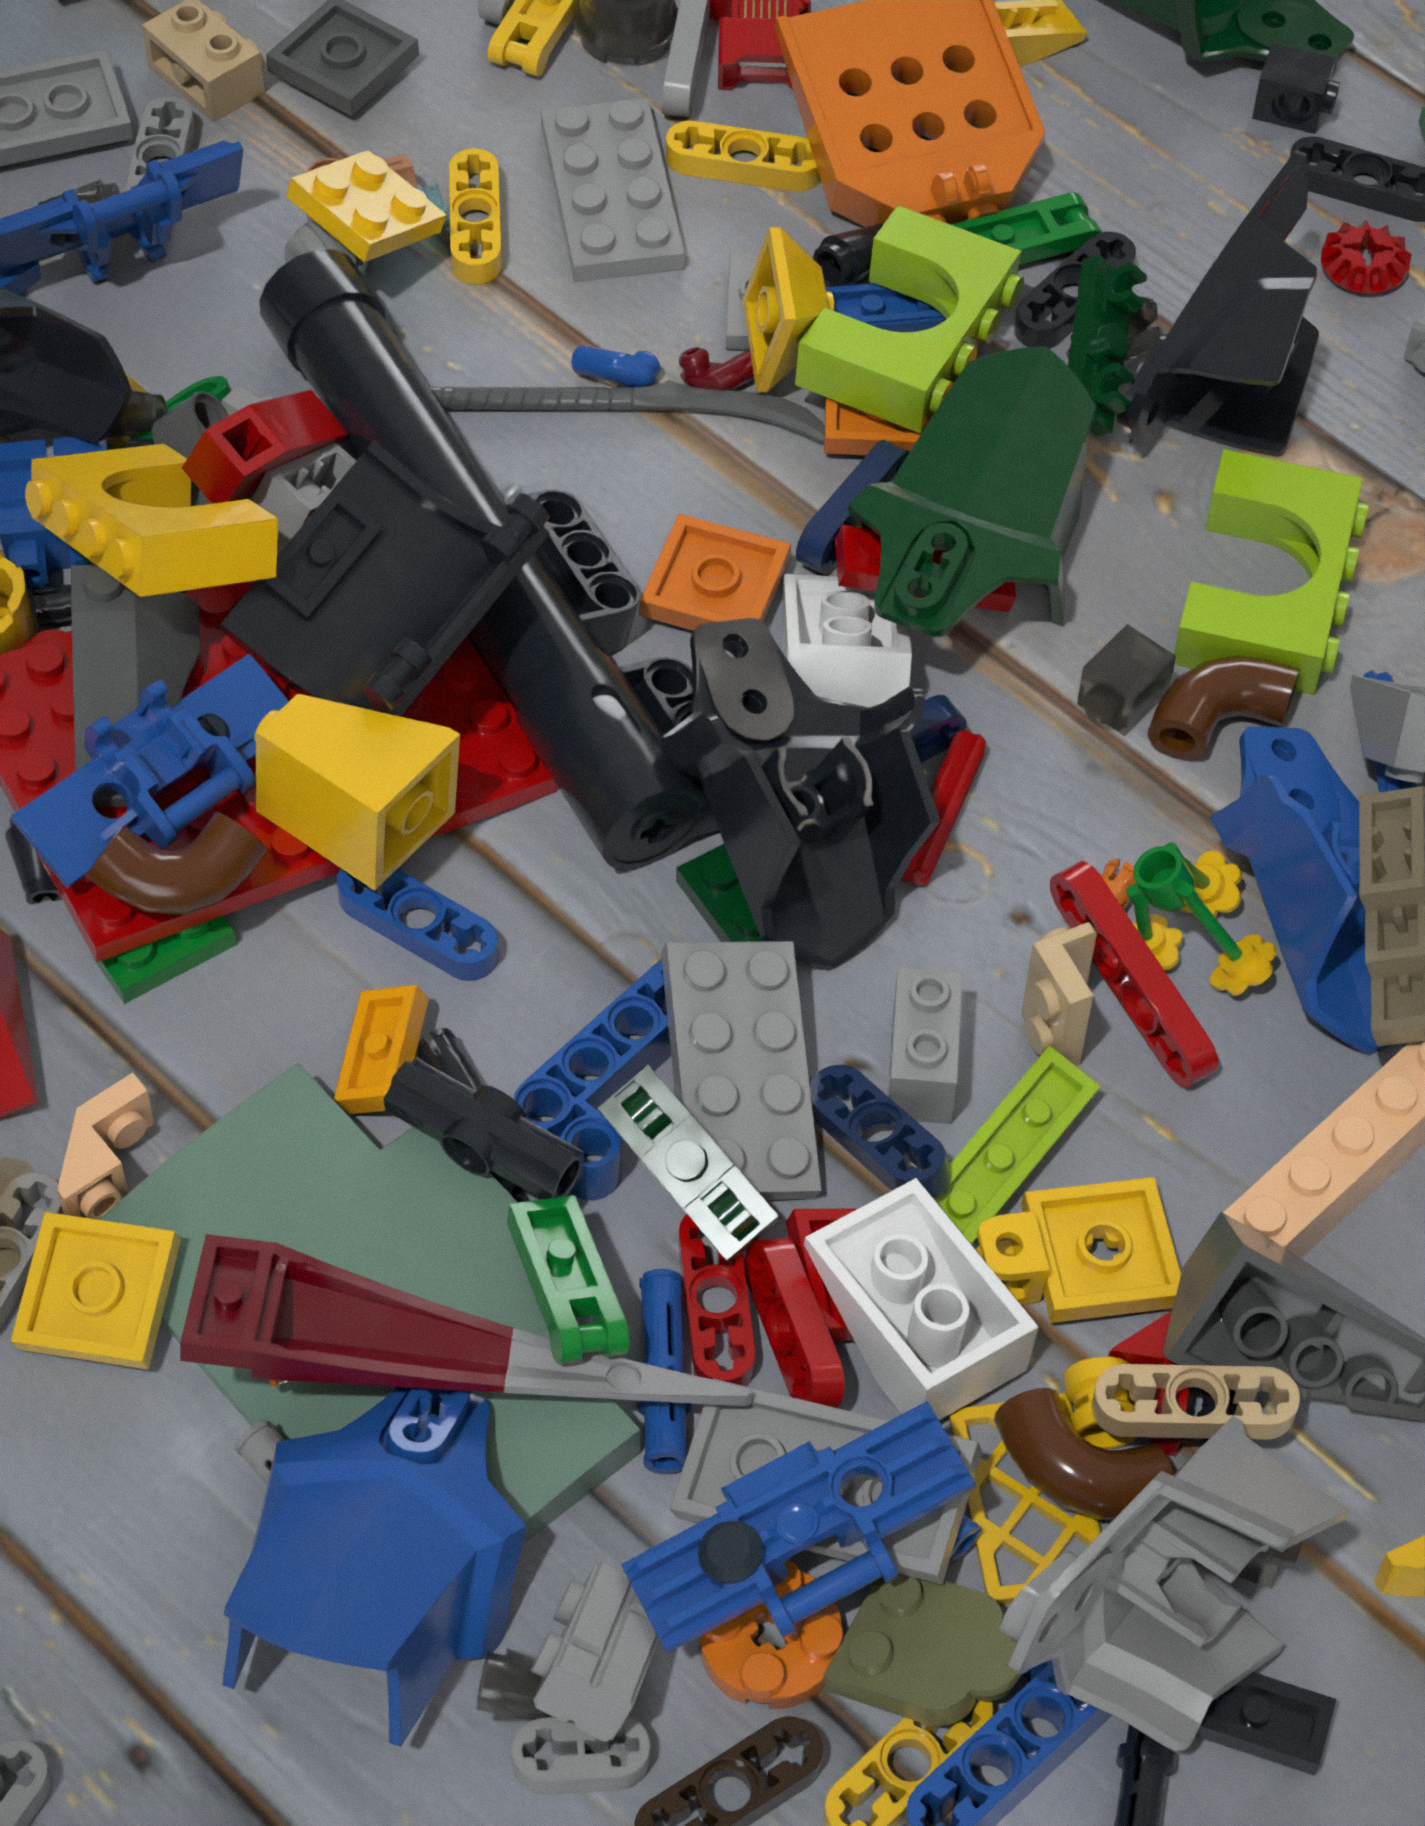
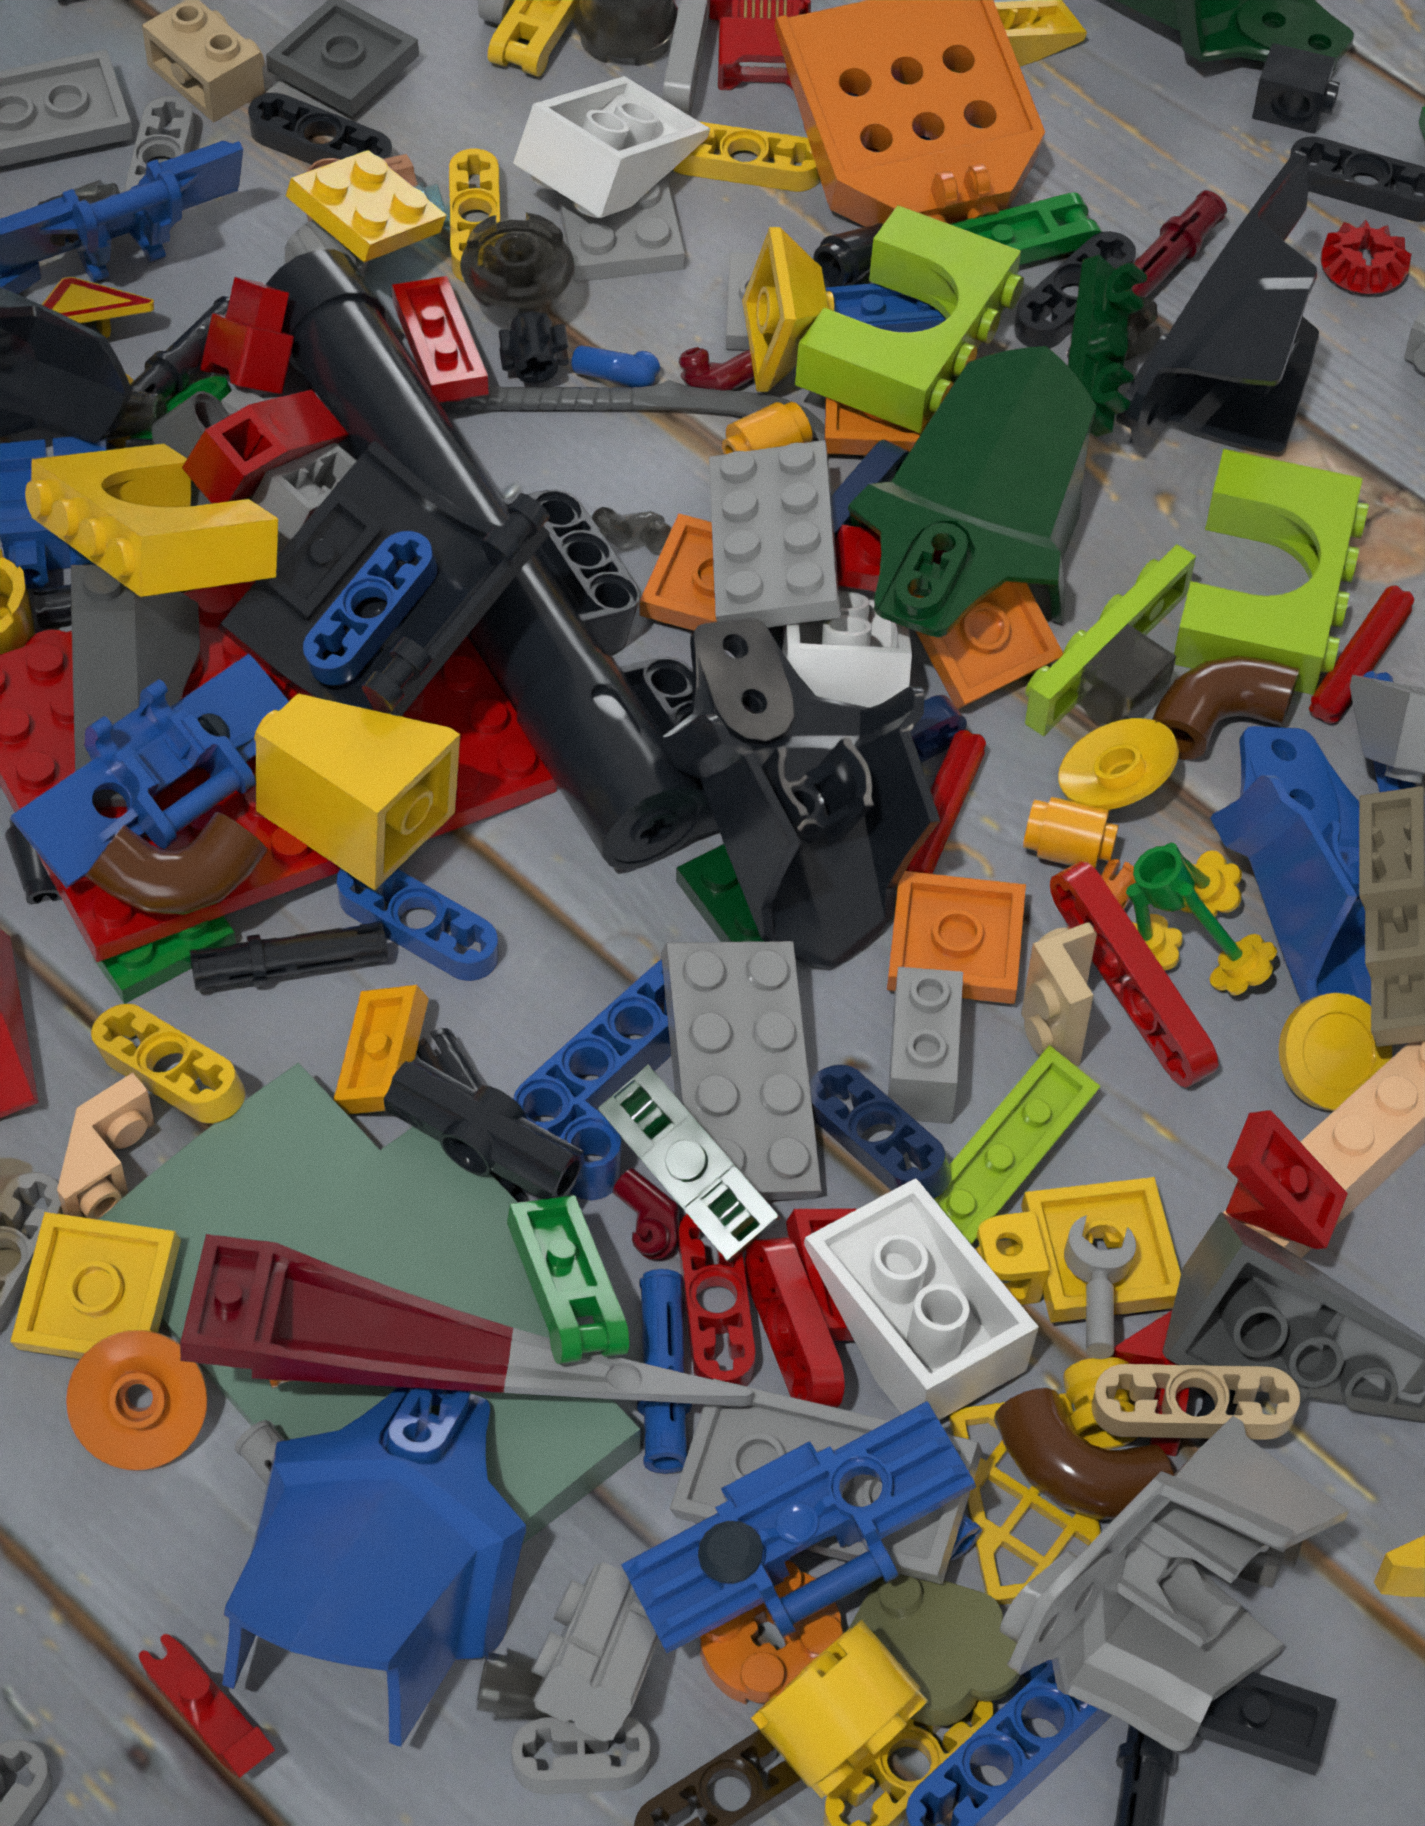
(91, 302): none -> yellow piece
(115, 1427): none -> orange dish
(169, 370): none -> black pin
(175, 1085): none -> yellow beam
(206, 1708): none -> red piece
(249, 338): none -> red piece
(287, 122): none -> black beam
(289, 955): none -> black pin
(369, 634): none -> blue beam
(440, 339): none -> red plate
(516, 266): none -> clear smoke cone
(533, 347): none -> black gear
(606, 144): none -> white slope
(632, 530): none -> clear smoke arm
(656, 1214): none -> dark red arm
(768, 428): none -> light orange brick
(774, 535): none -> light grey plate
(840, 1709): none -> yellow brick
(961, 928): none -> orange plate
(993, 645): none -> orange plate
(1070, 832): none -> light orange brick
(1100, 1271): none -> light grey piece
(1118, 763): none -> yellow dish
(1156, 593): none -> lime plate
(1179, 239): none -> dark red pin
(1282, 1184): none -> red slope
(1329, 1049): none -> yellow piece
(1361, 653): none -> red axle

